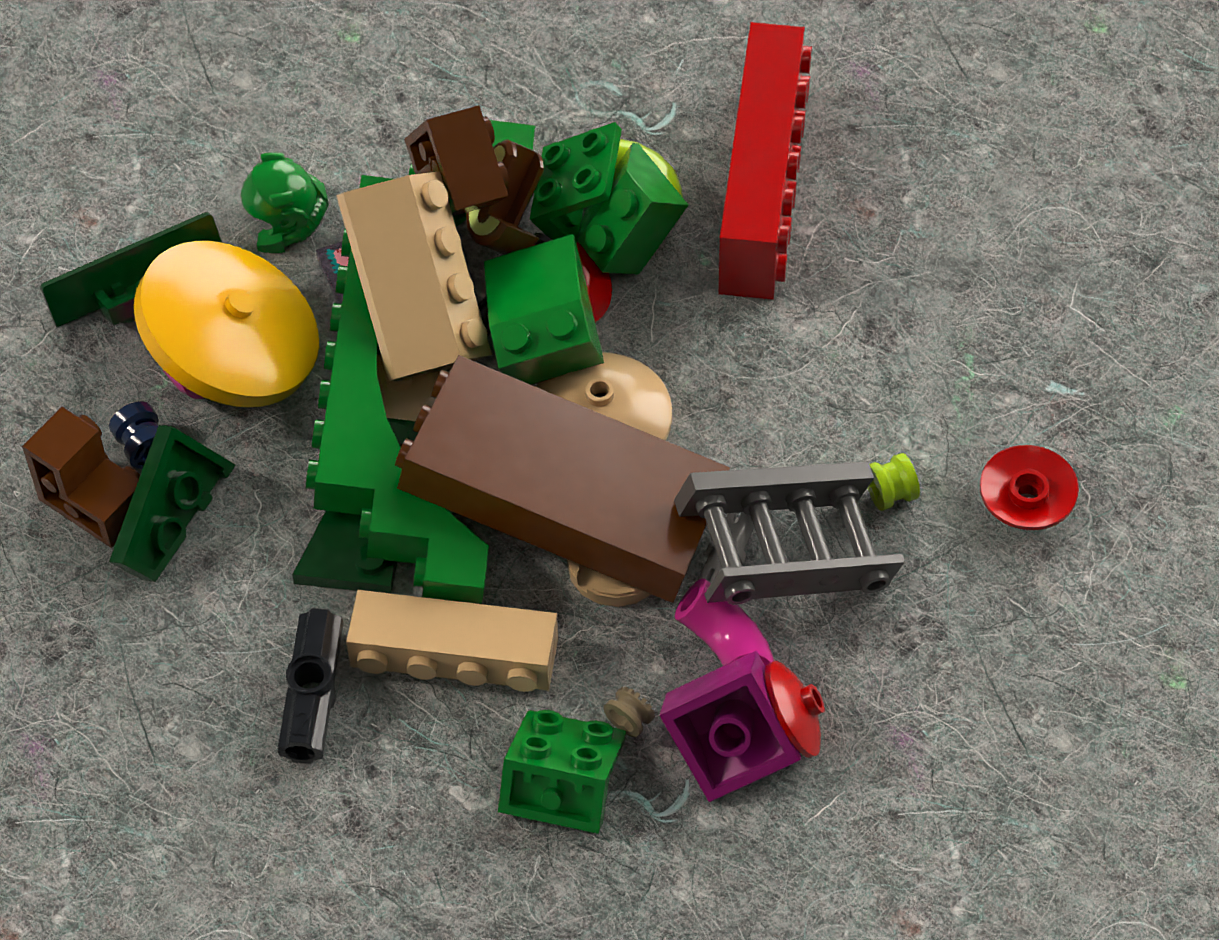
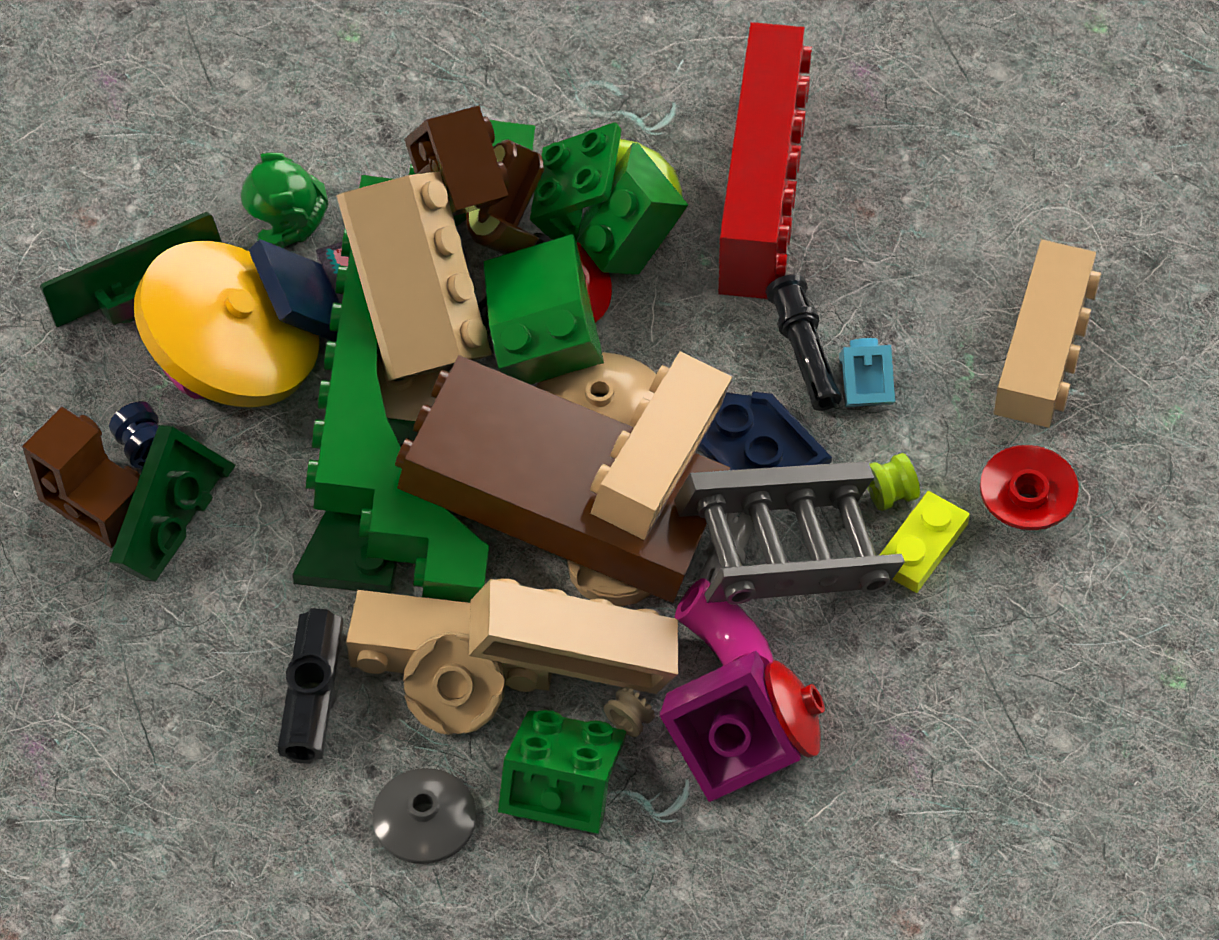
(296, 288): none -> dark blue tile
(429, 834): none -> dark grey dish
(451, 688): none -> tan tile
(573, 636): none -> tan brick
(660, 444): none -> tan brick
(759, 434): none -> dark blue tile
(799, 325): none -> black pin
(867, 373): none -> medium azure bracket
(926, 539): none -> neon yellow plate
(1045, 334): none -> tan brick

